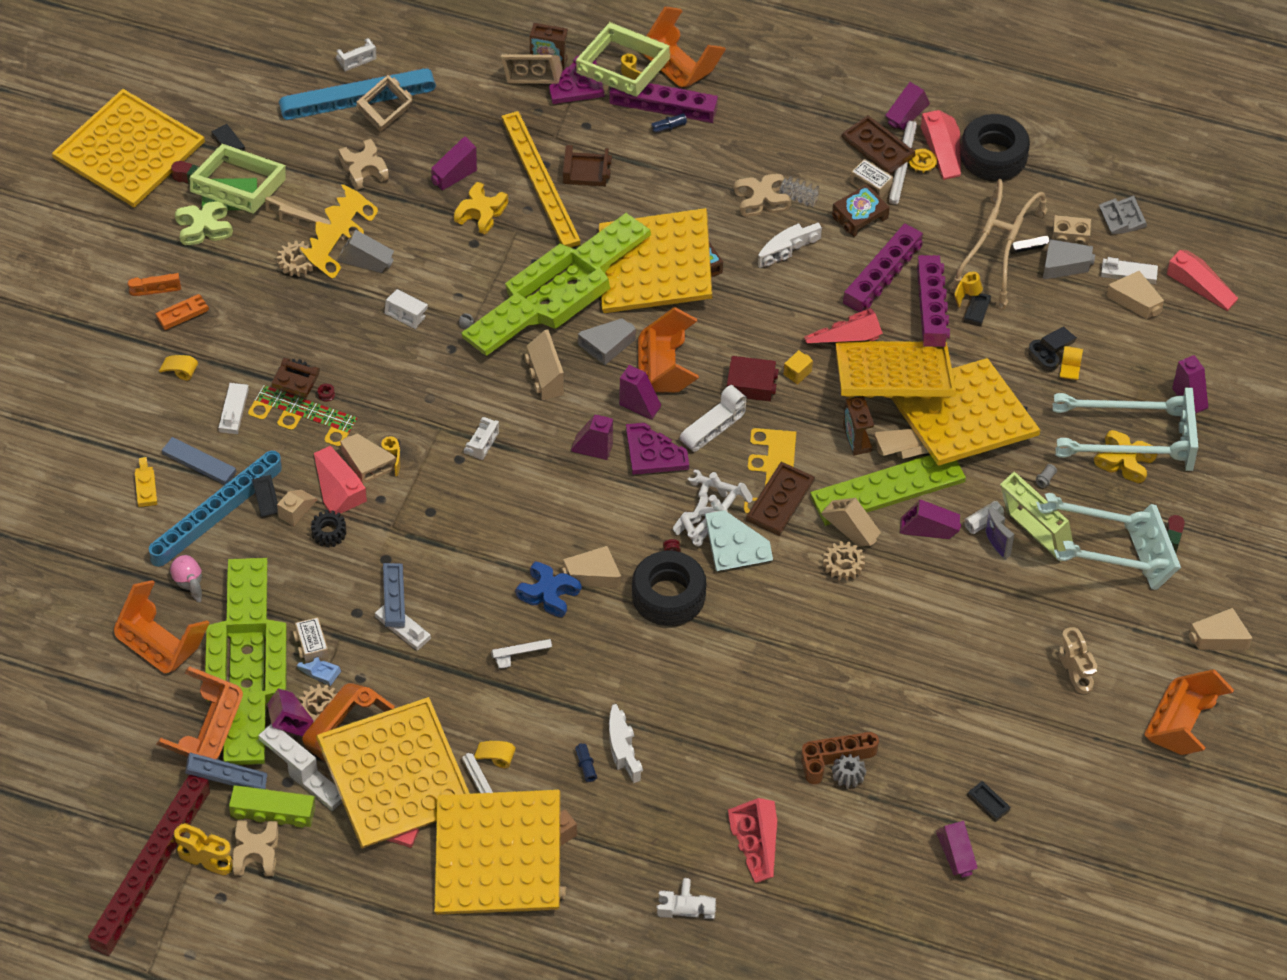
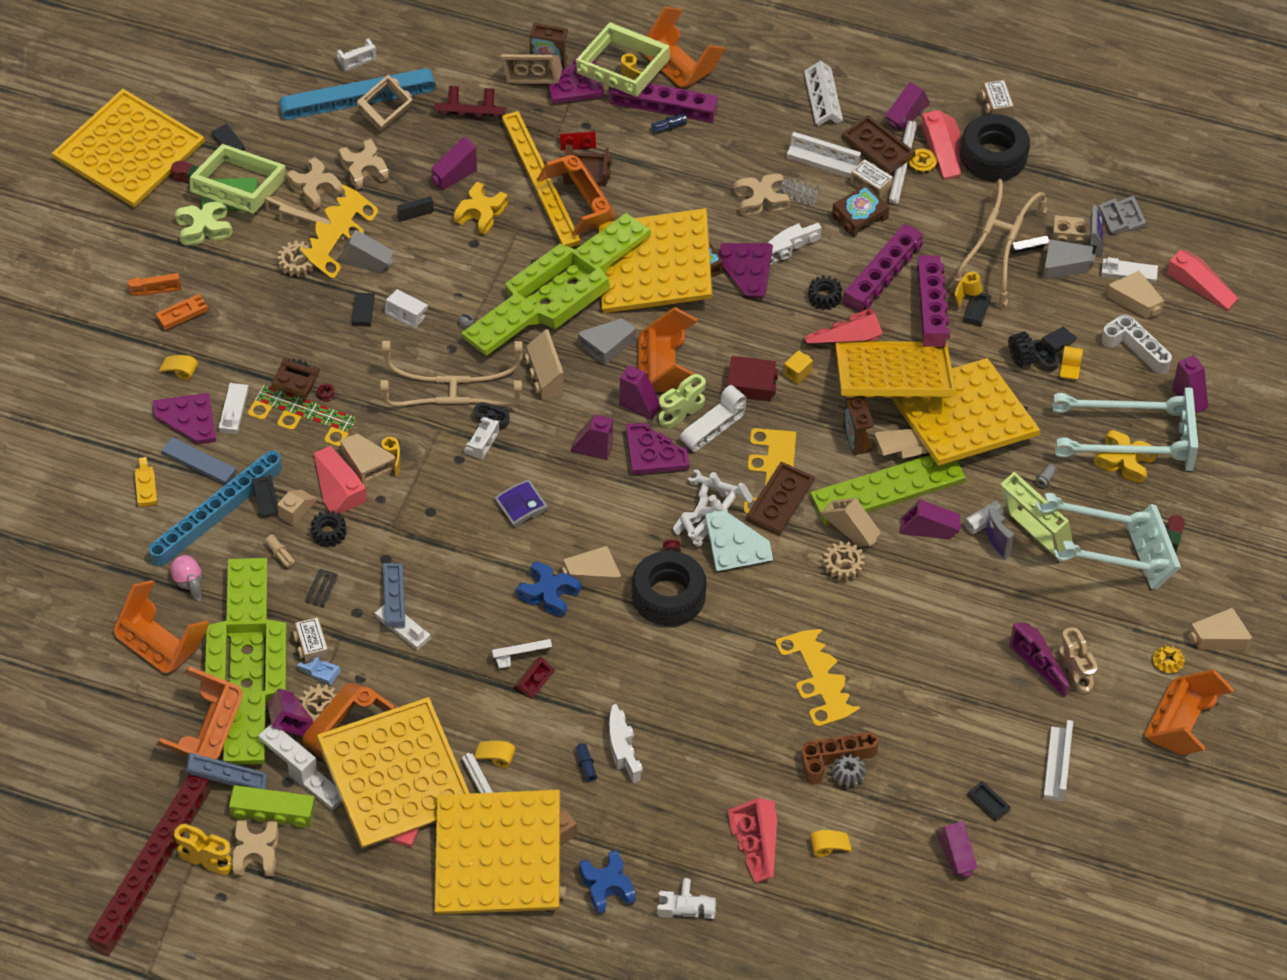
(188, 416): none -> magenta plate
(279, 551): none -> tan axle
(314, 183): none -> tan piece
(316, 601): none -> clear smoke tile
(363, 309): none -> black tile
(415, 209): none -> black tile
(452, 380): none -> tan bar
(479, 110): none -> dark red plate
(493, 413): none -> black plate
(521, 502): none -> slope
(534, 678): none -> dark red slope
(579, 140): none -> red hinge
(587, 186): none -> orange windscreen
(607, 881): none -> blue piece
(682, 401): none -> yellowish green piece
(748, 266): none -> magenta plate
(823, 157): none -> white fence
(824, 683): none -> yellow piece
(825, 300): none -> black tyre
(826, 90): none -> white fence
(826, 840): none -> yellow panel
(997, 98): none -> brick
(1022, 349): none -> black tyre
(1033, 649): none -> magenta wedge
(1058, 762): none -> white fence
(1096, 231): none -> light grey slope
(1141, 342): none -> white beam
(1168, 666): none -> yellow gear

